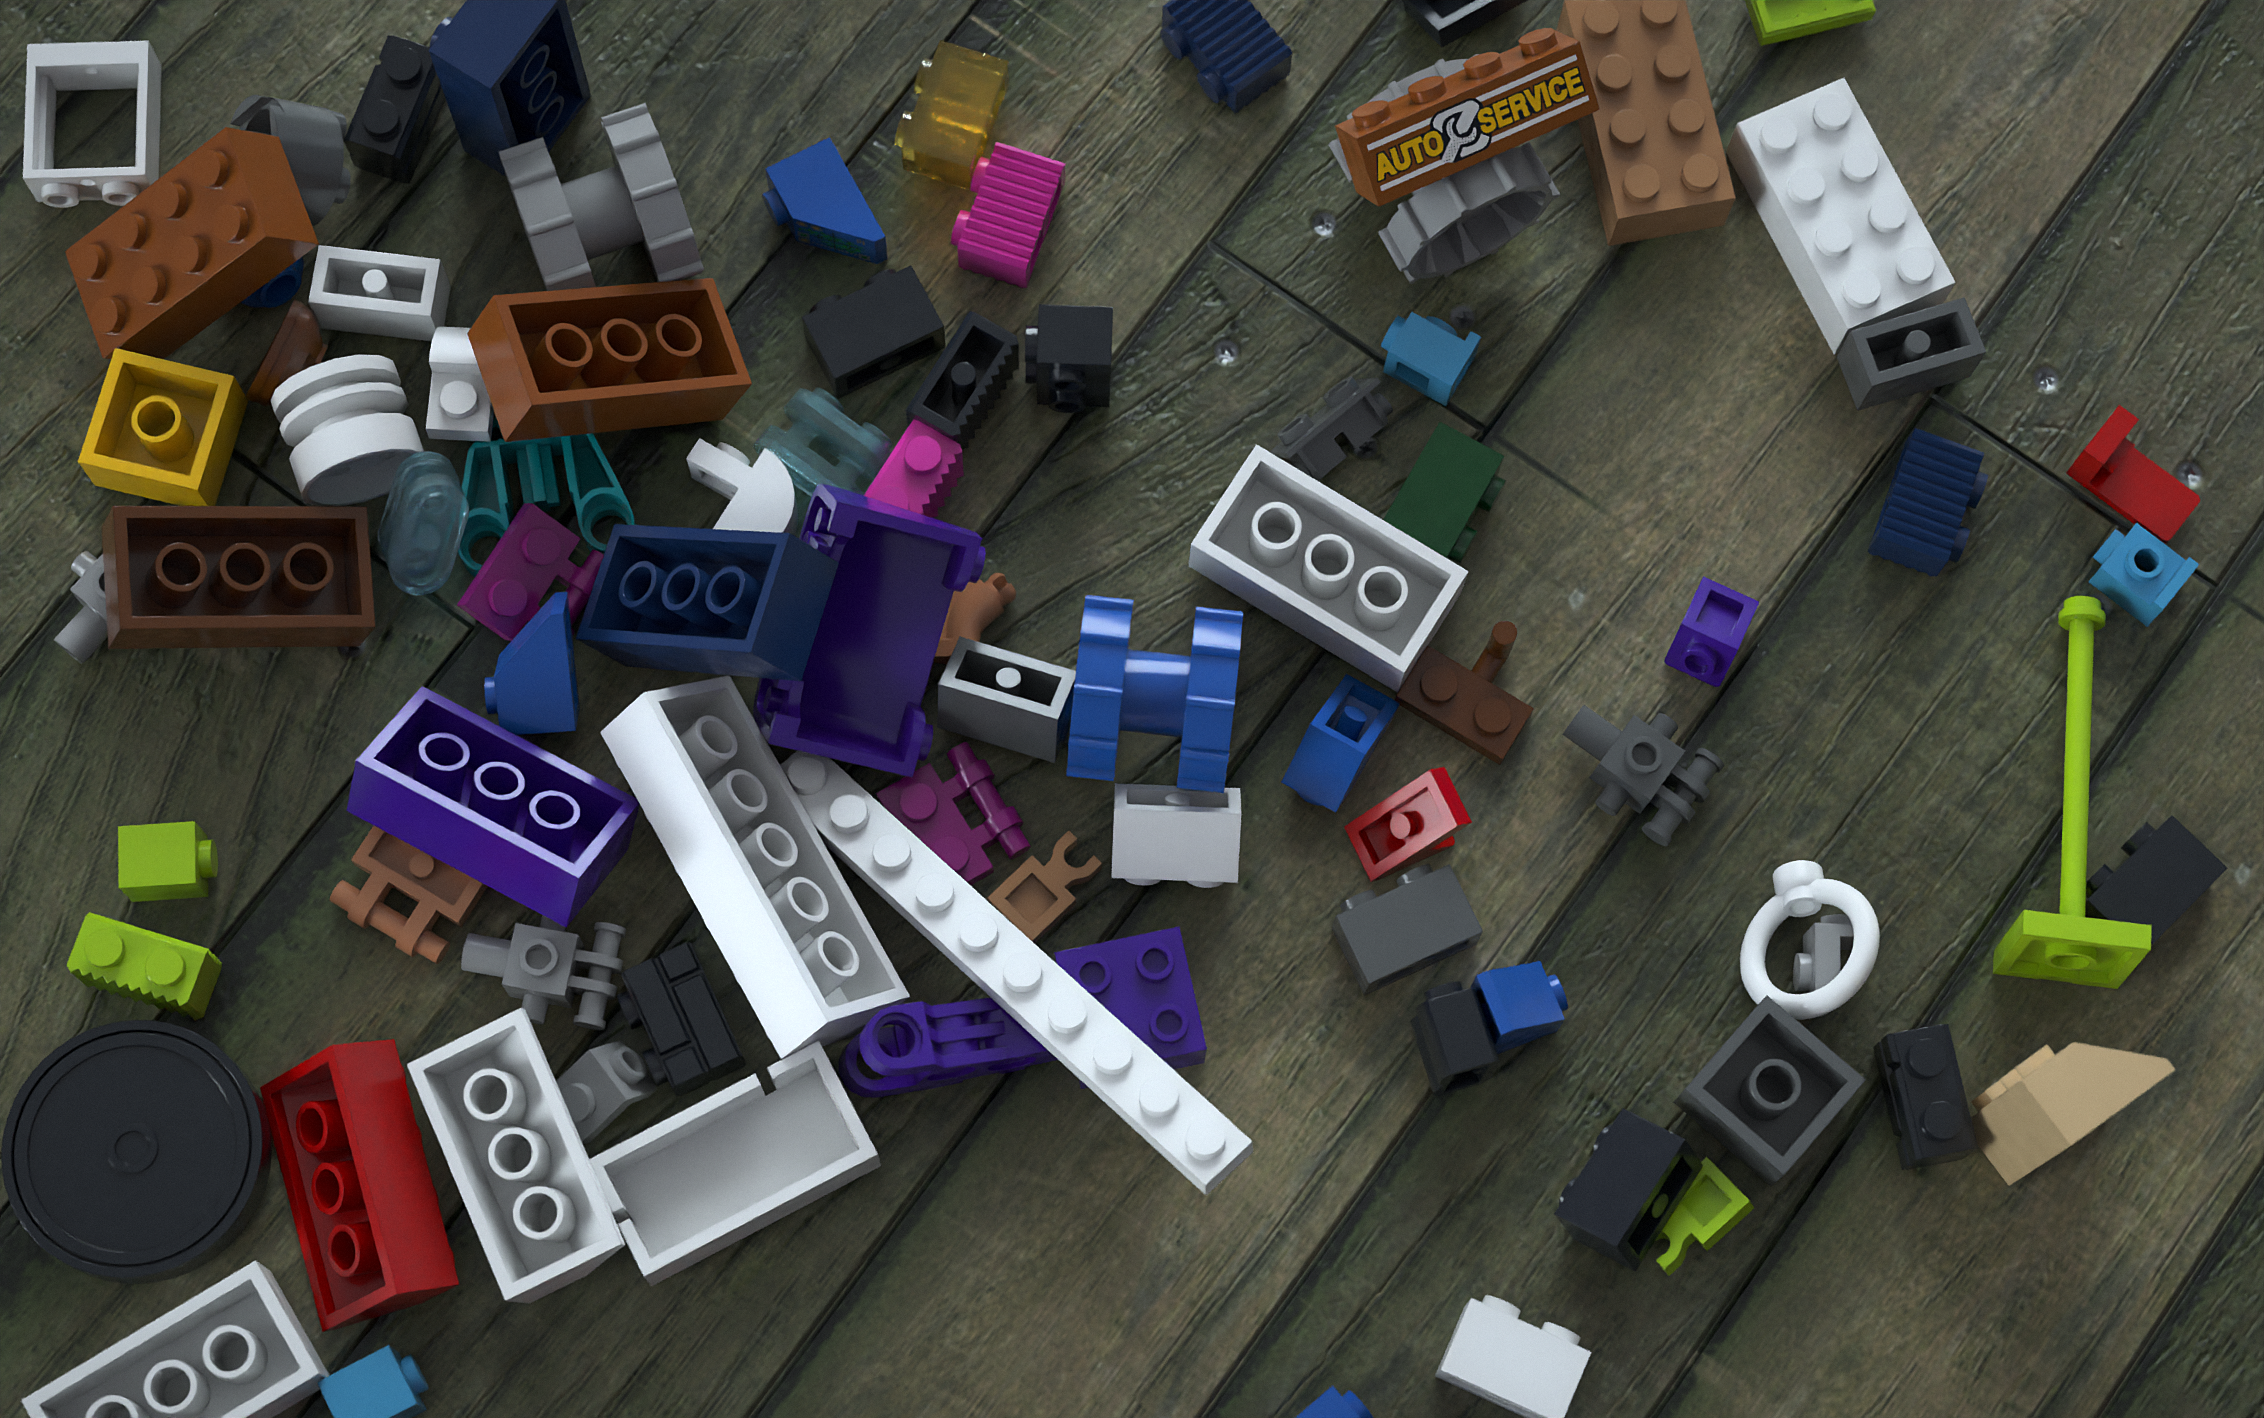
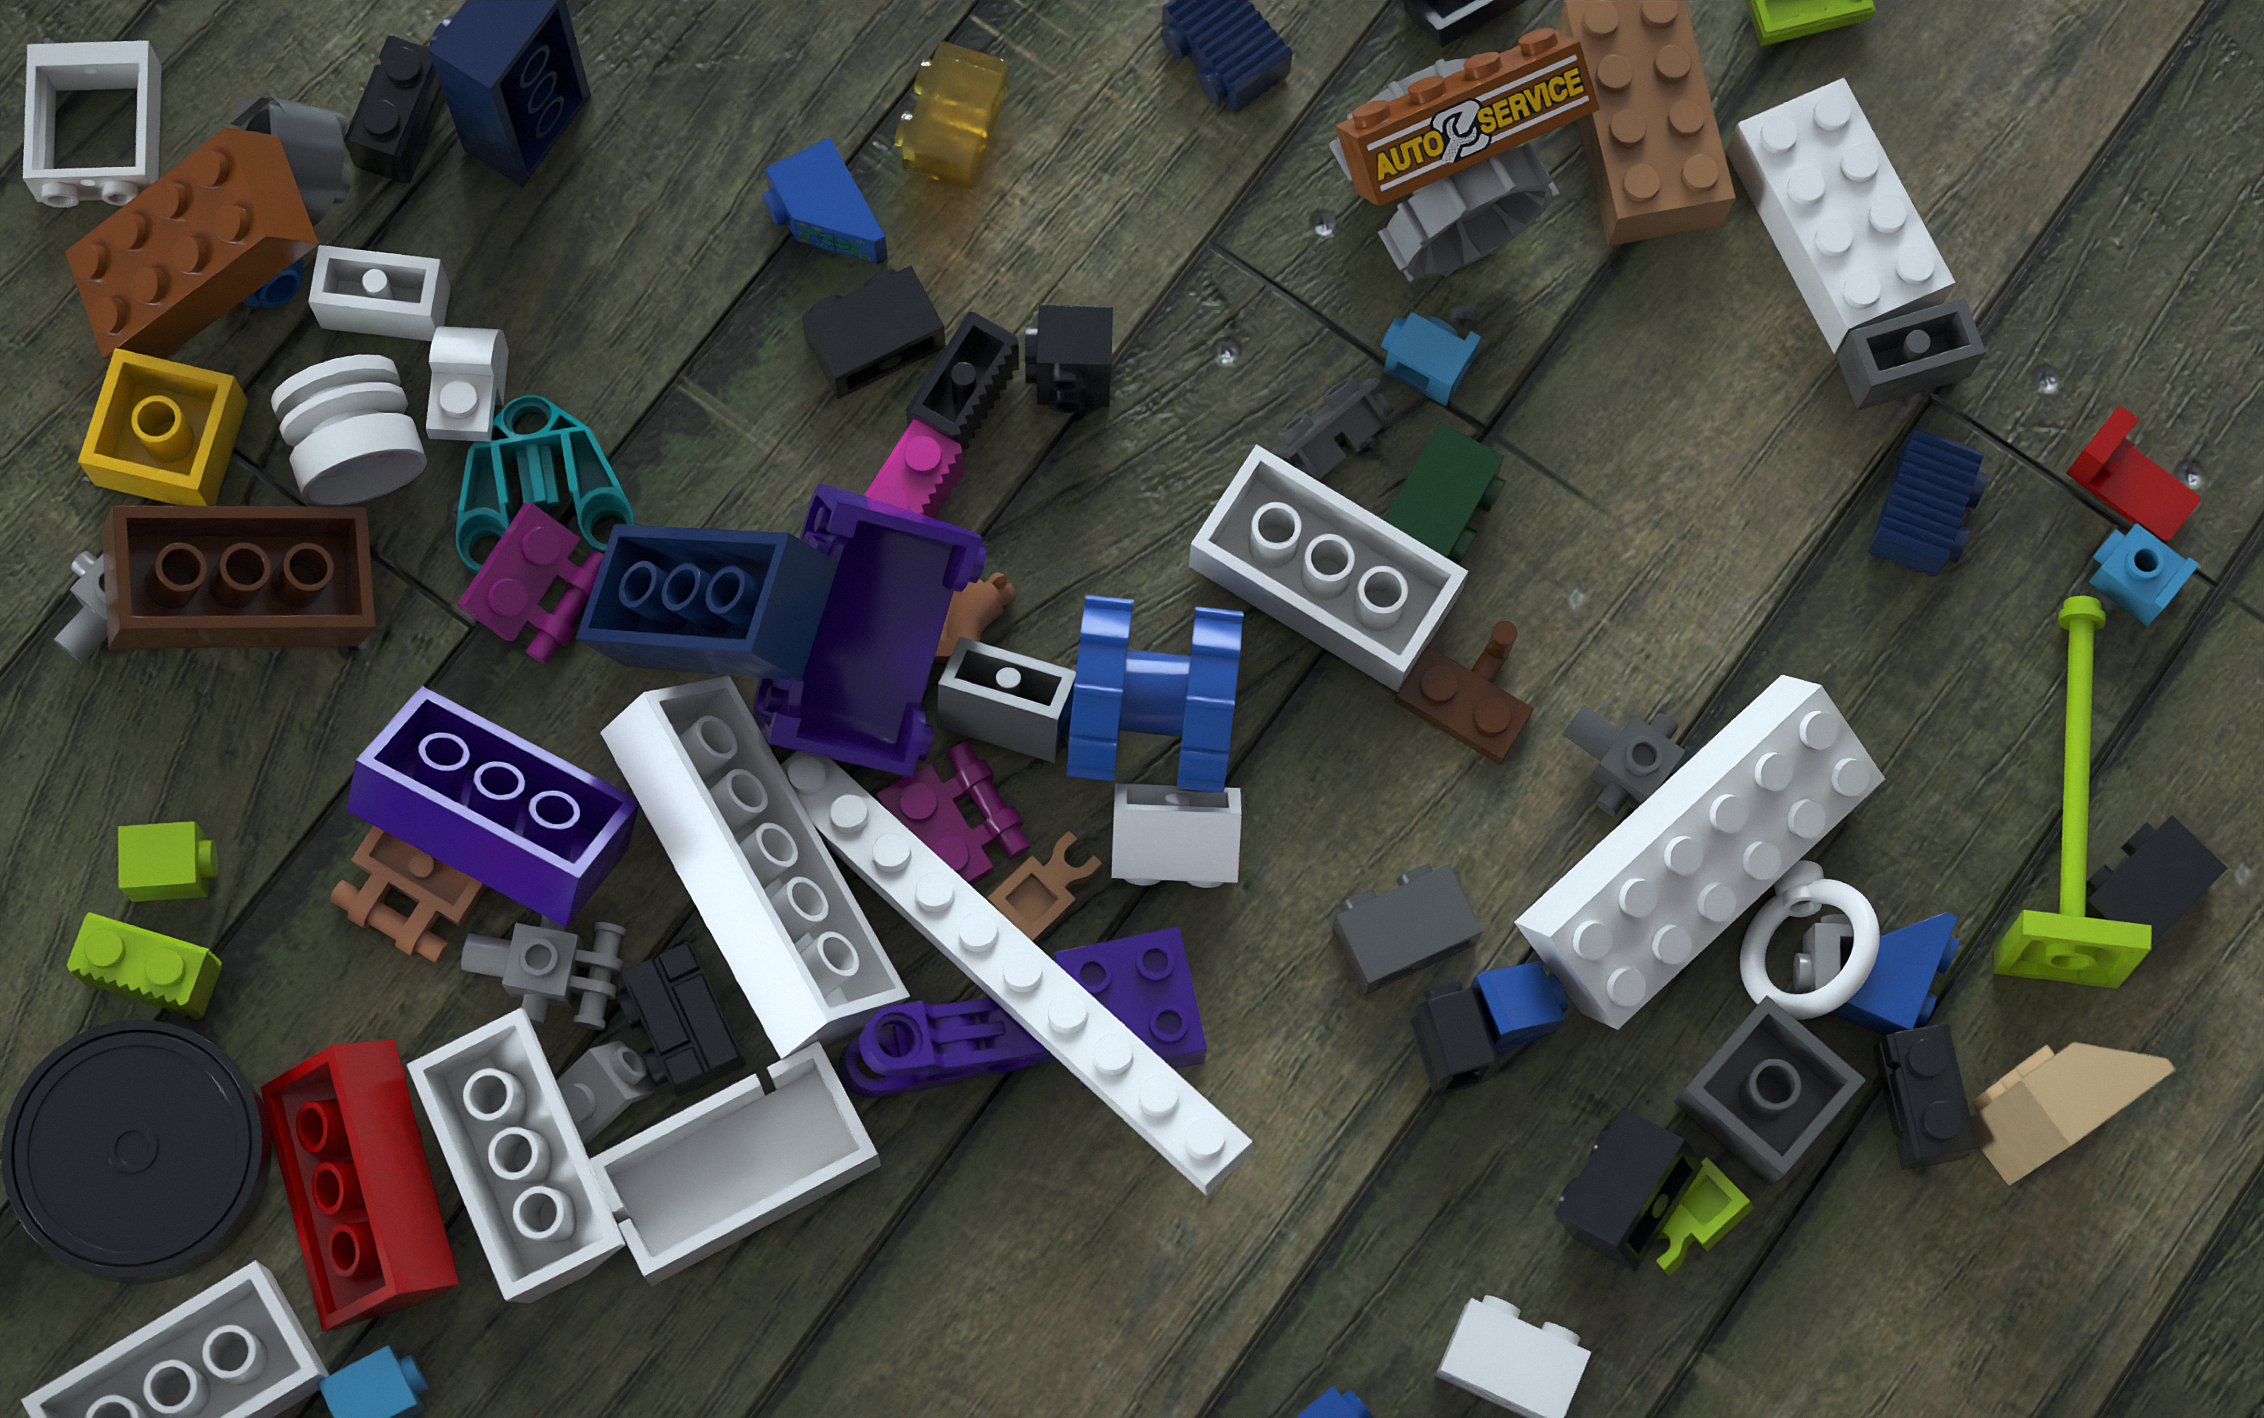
(293, 349): reddish brown piece -> none
(423, 523): clear light blue brick -> none
(537, 675): blue slope -> none
(604, 209): light grey piece -> none
(608, 358): dark orange brick -> none
(759, 495): white brick -> none
(821, 419): clear light blue brick -> none
(1008, 214): dark pink brick -> none
(1339, 743): blue slope -> none
(1409, 825): red slope -> none
(1700, 850): none -> white brick
(1711, 632): dark purple bracket -> none
(1898, 986): none -> blue slope

